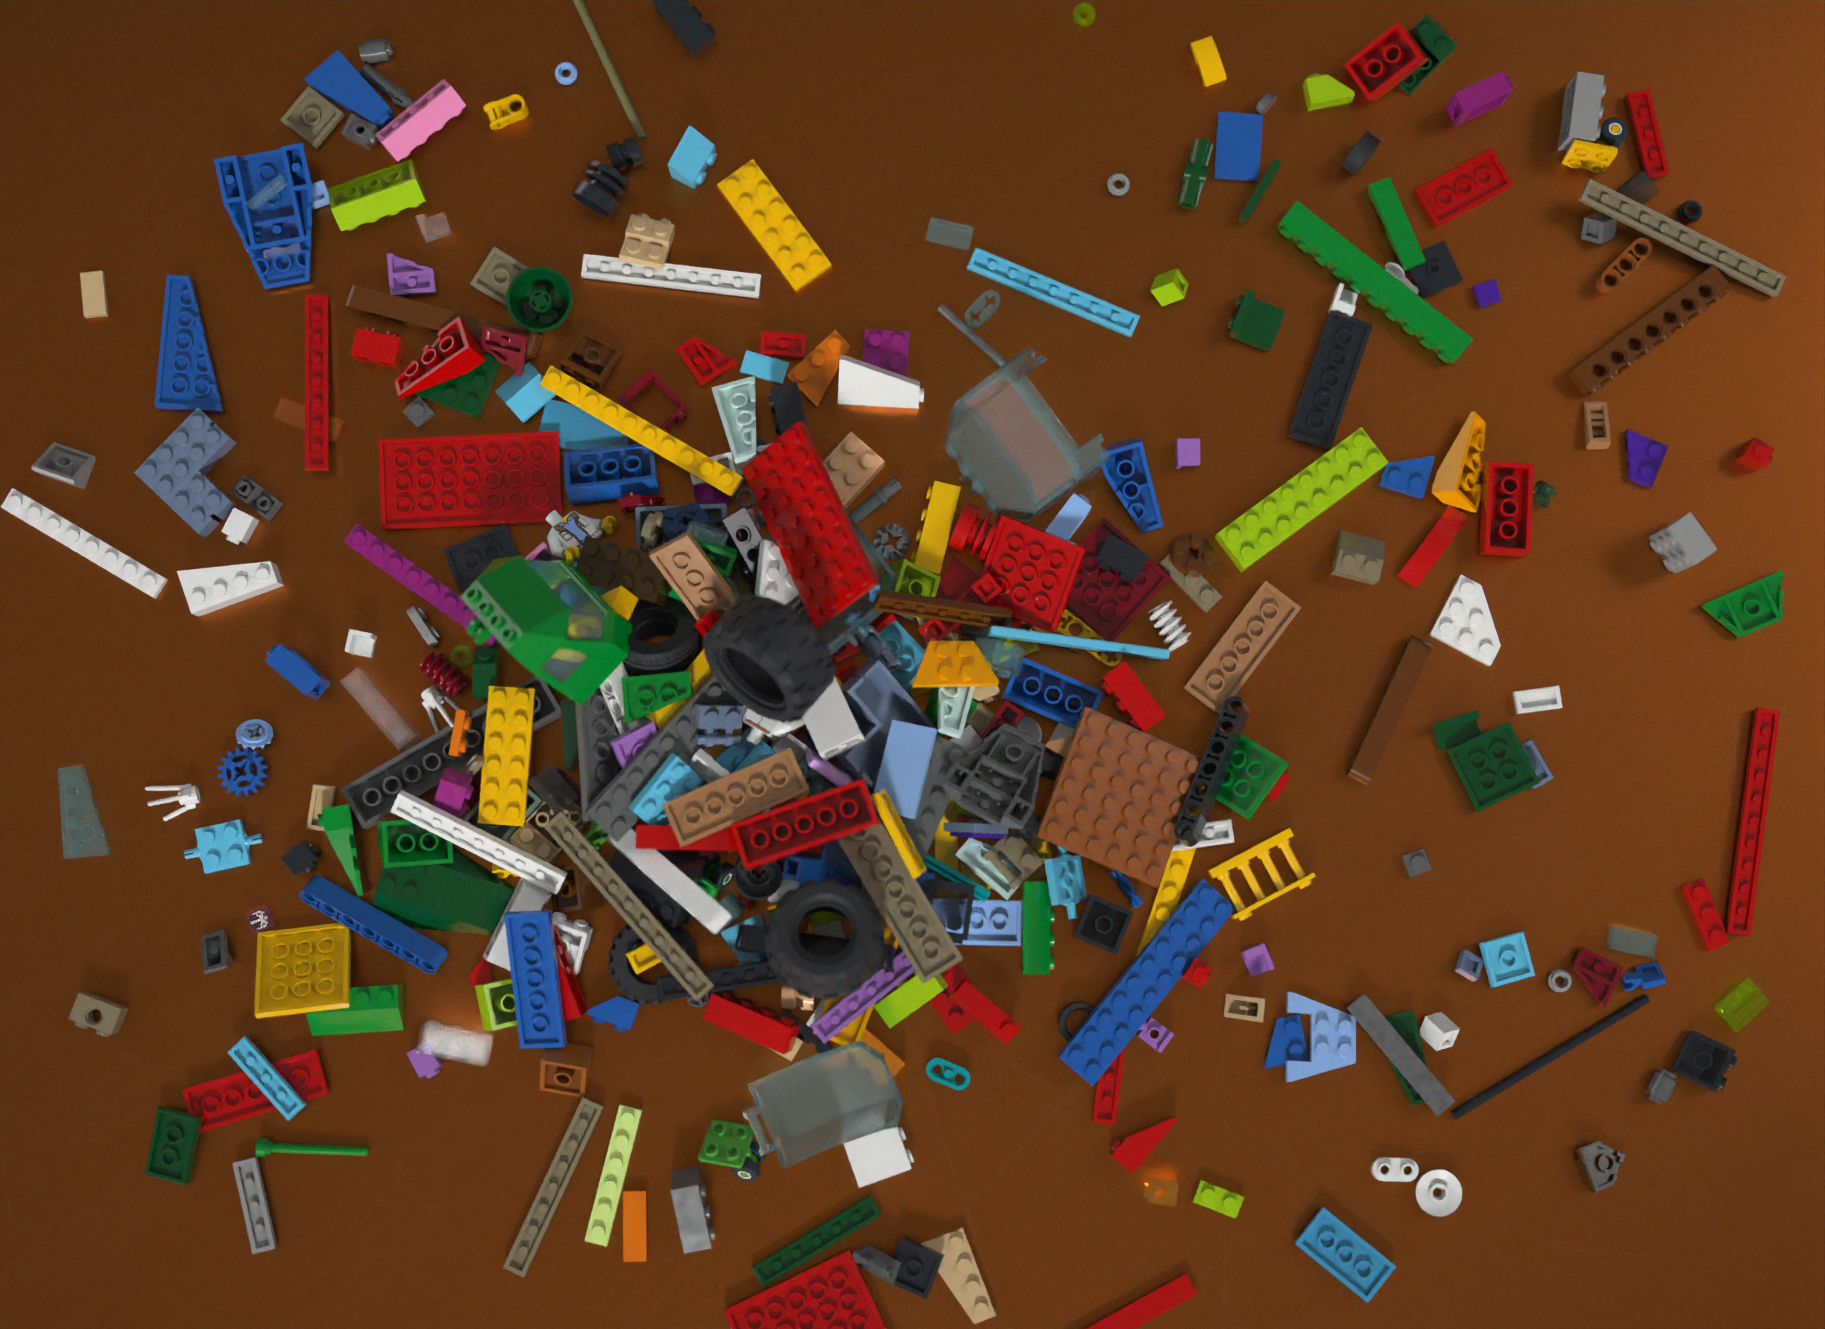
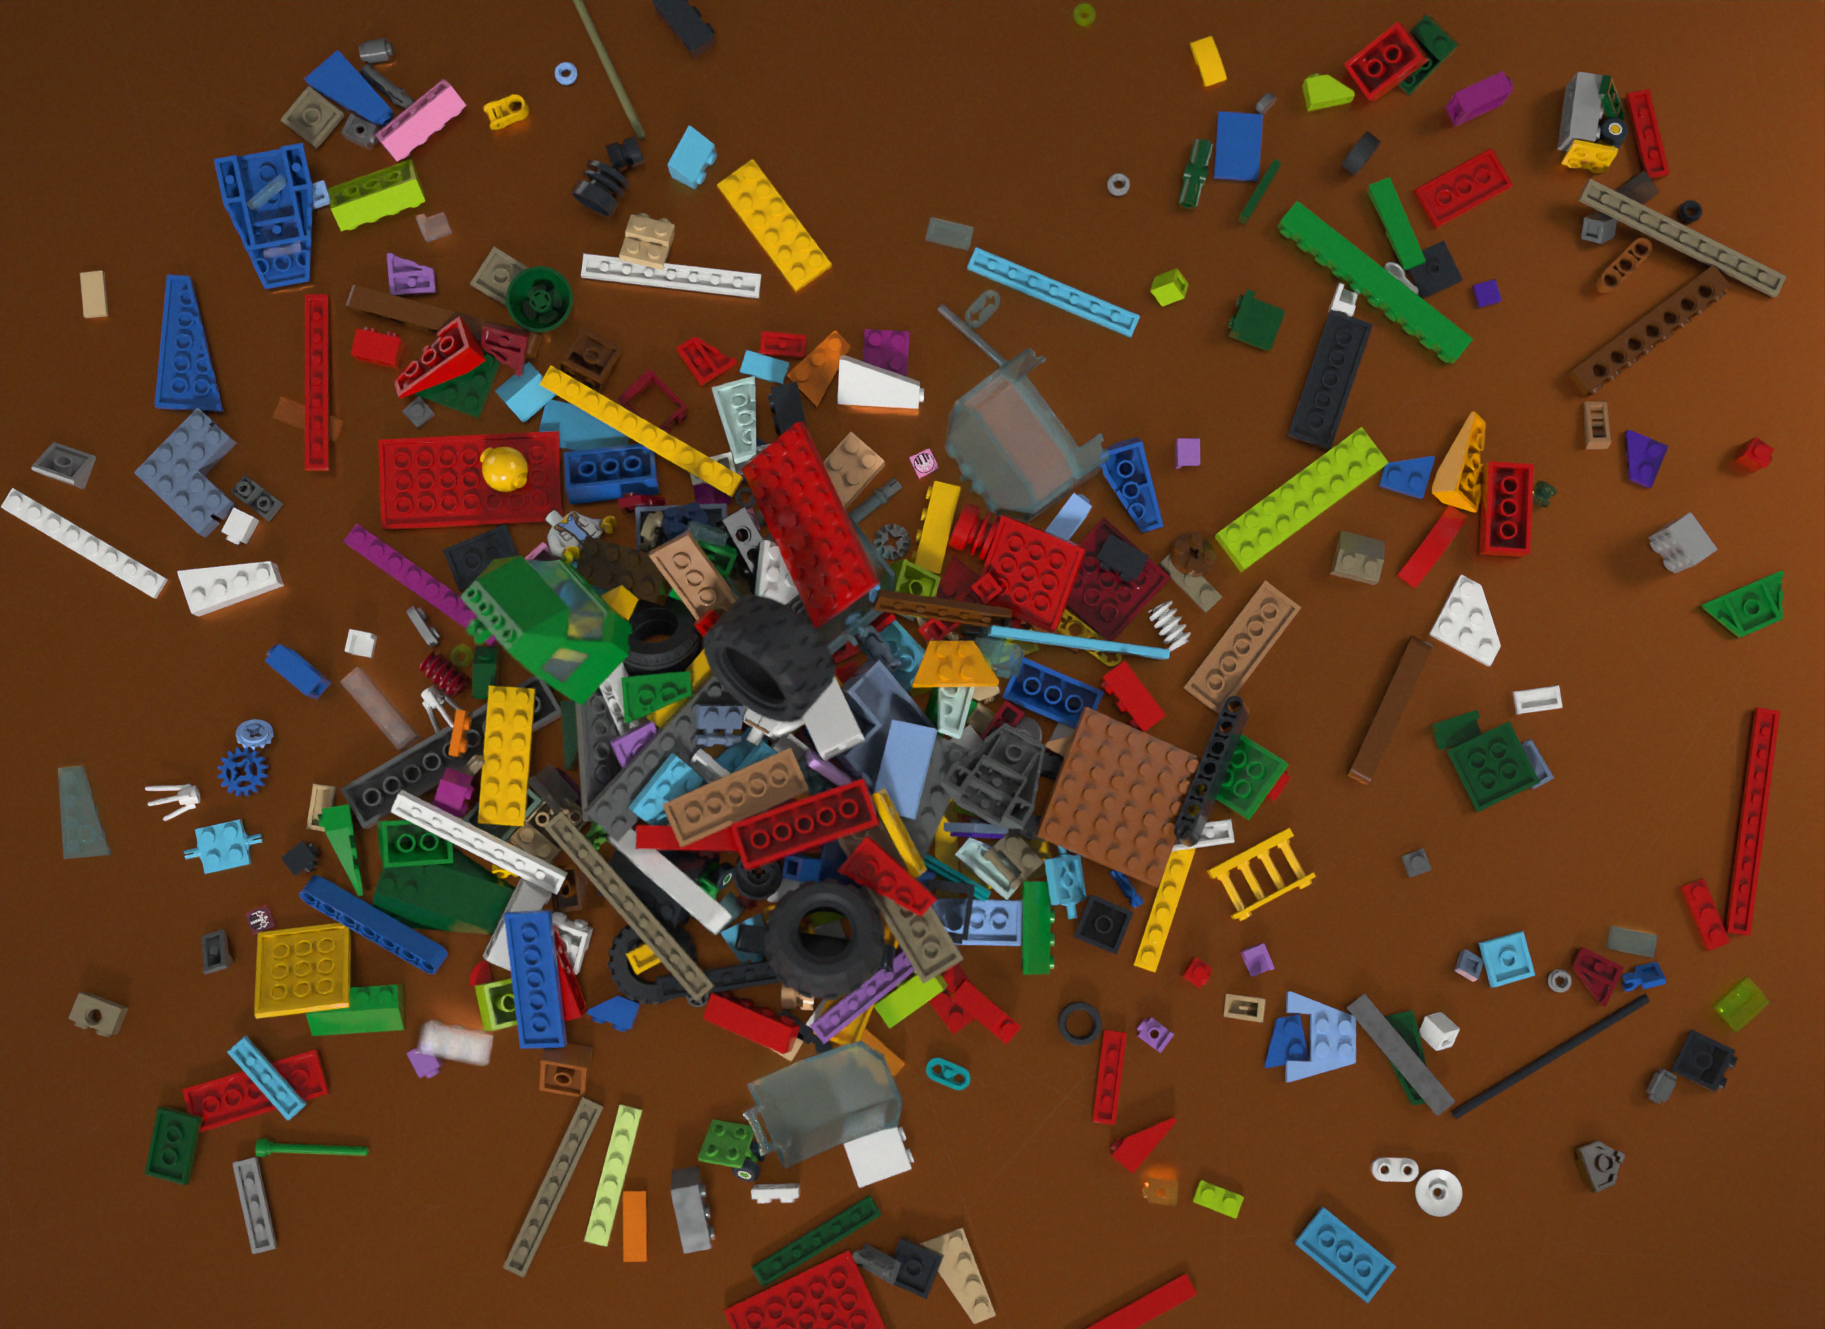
(504, 468): none -> yellow brick
(766, 1192): none -> white plate
(882, 873): none -> red wing
(924, 463): none -> bright pink tile
(1146, 982): blue plate -> none
(1610, 98): none -> dark green tile

